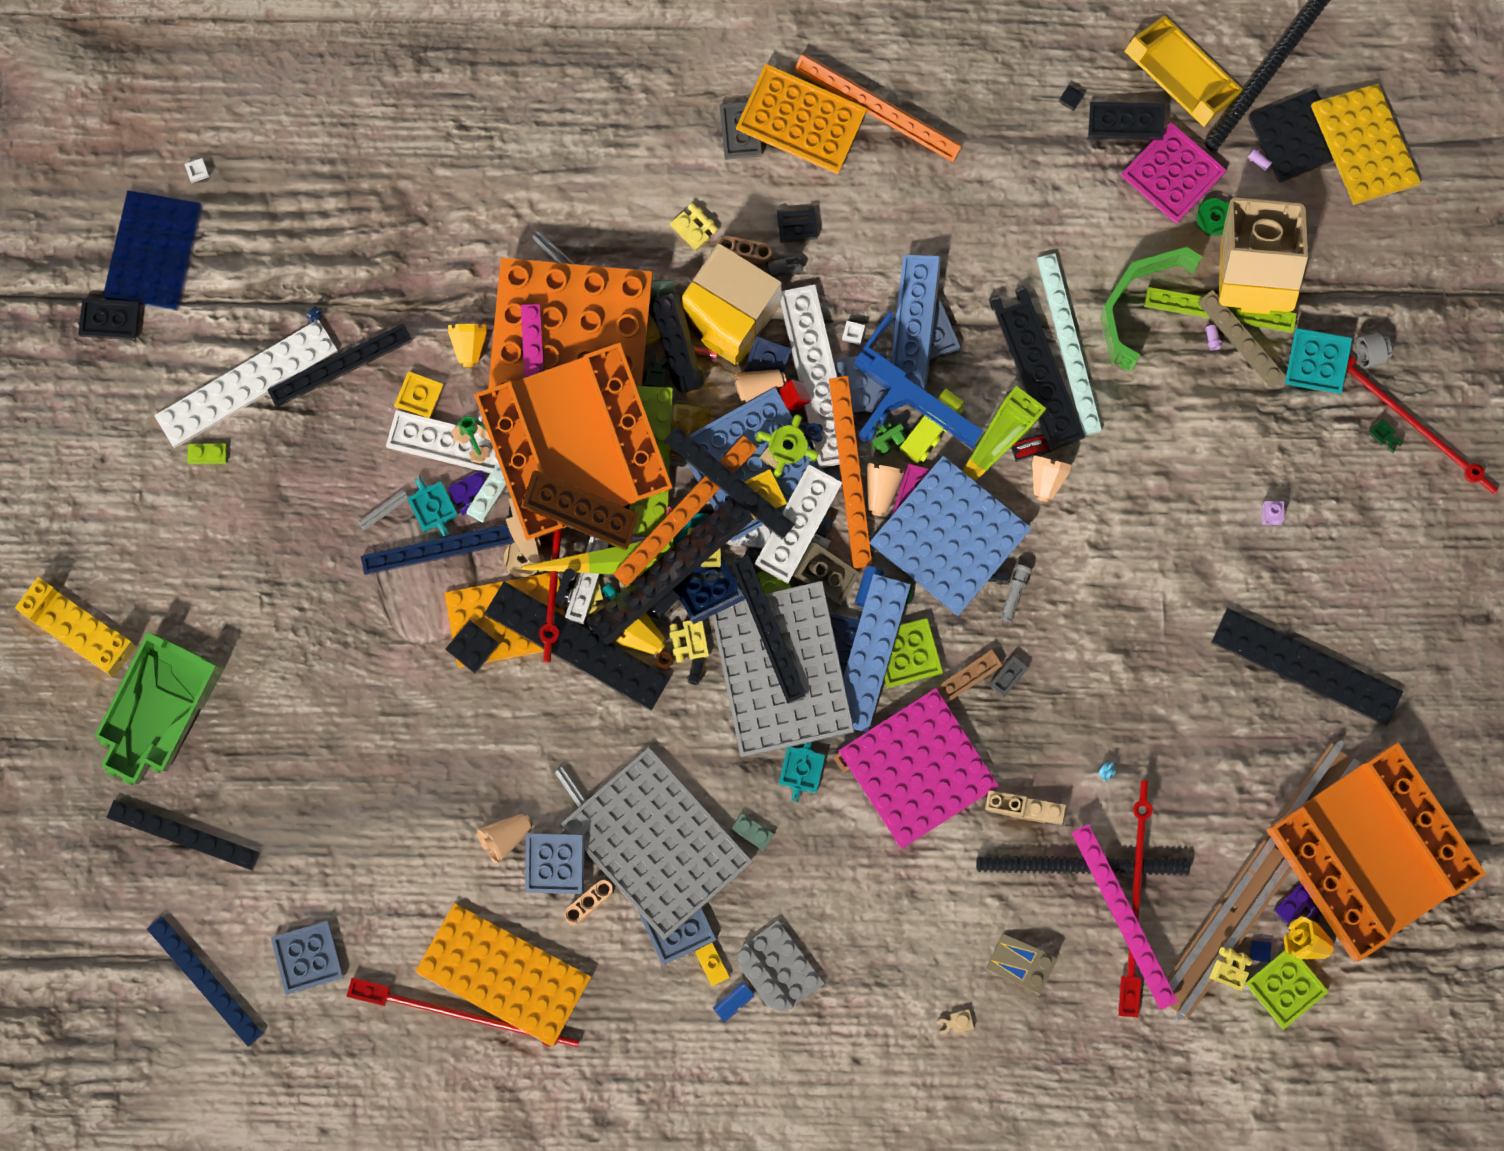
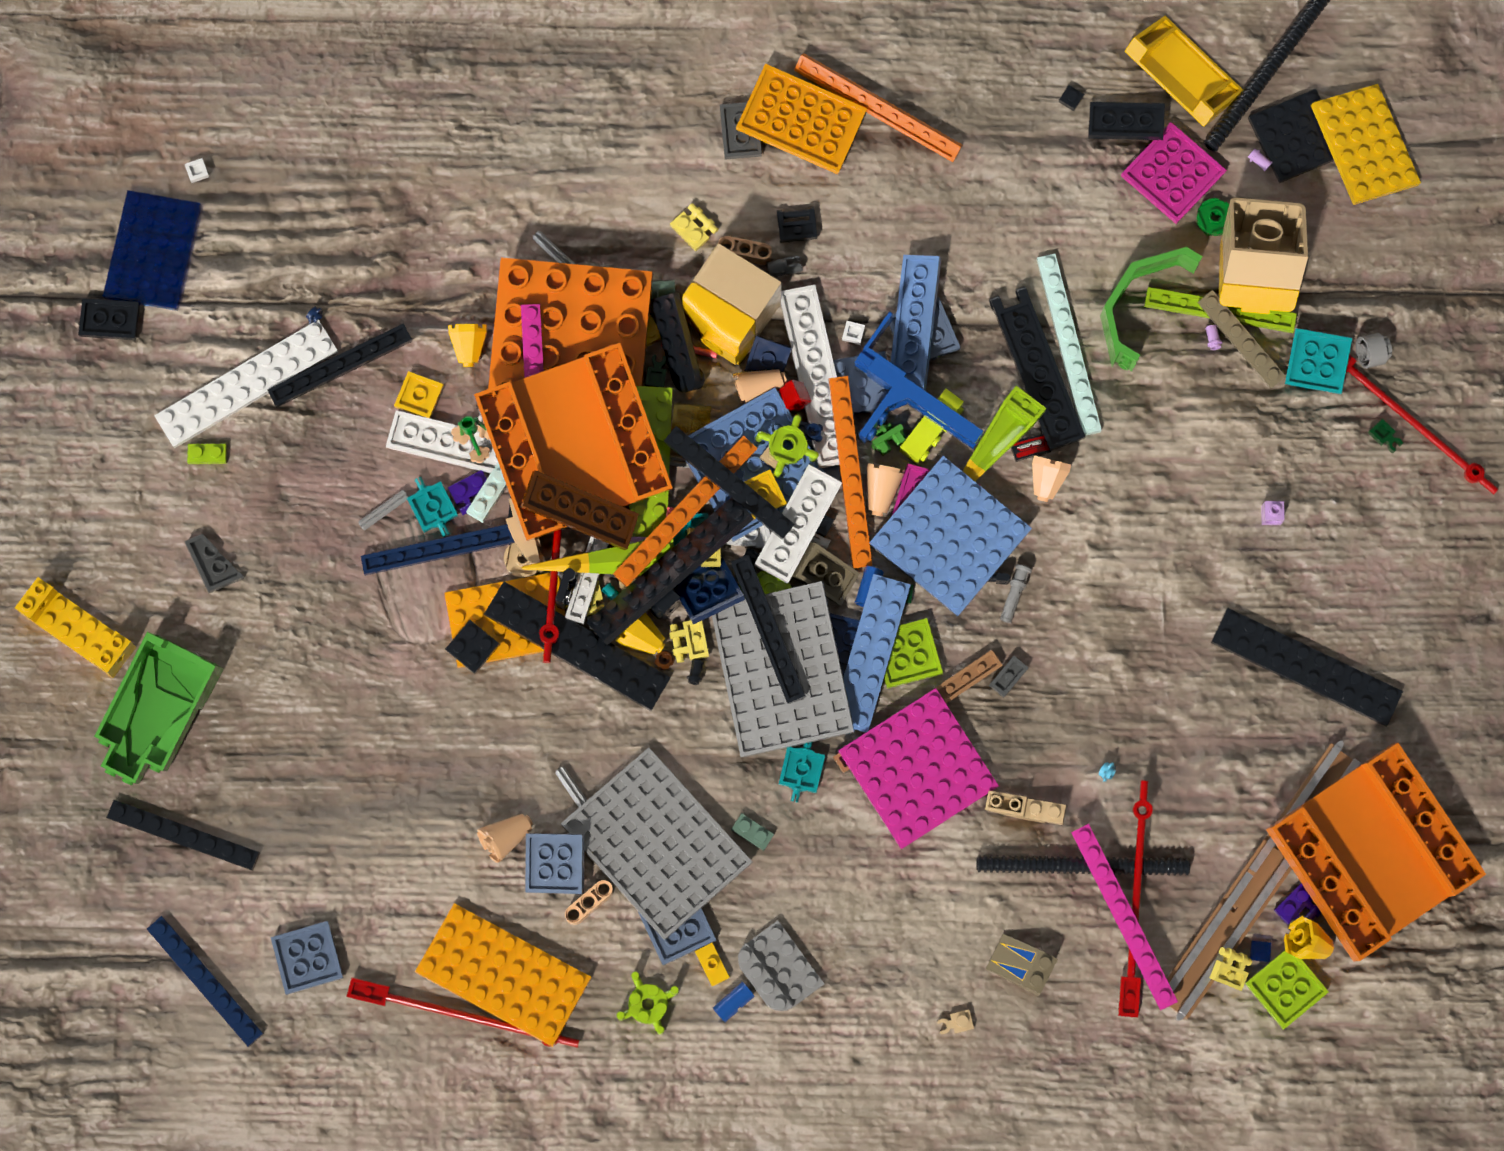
(211, 565): none -> dark grey wing
(644, 992): none -> lime plate

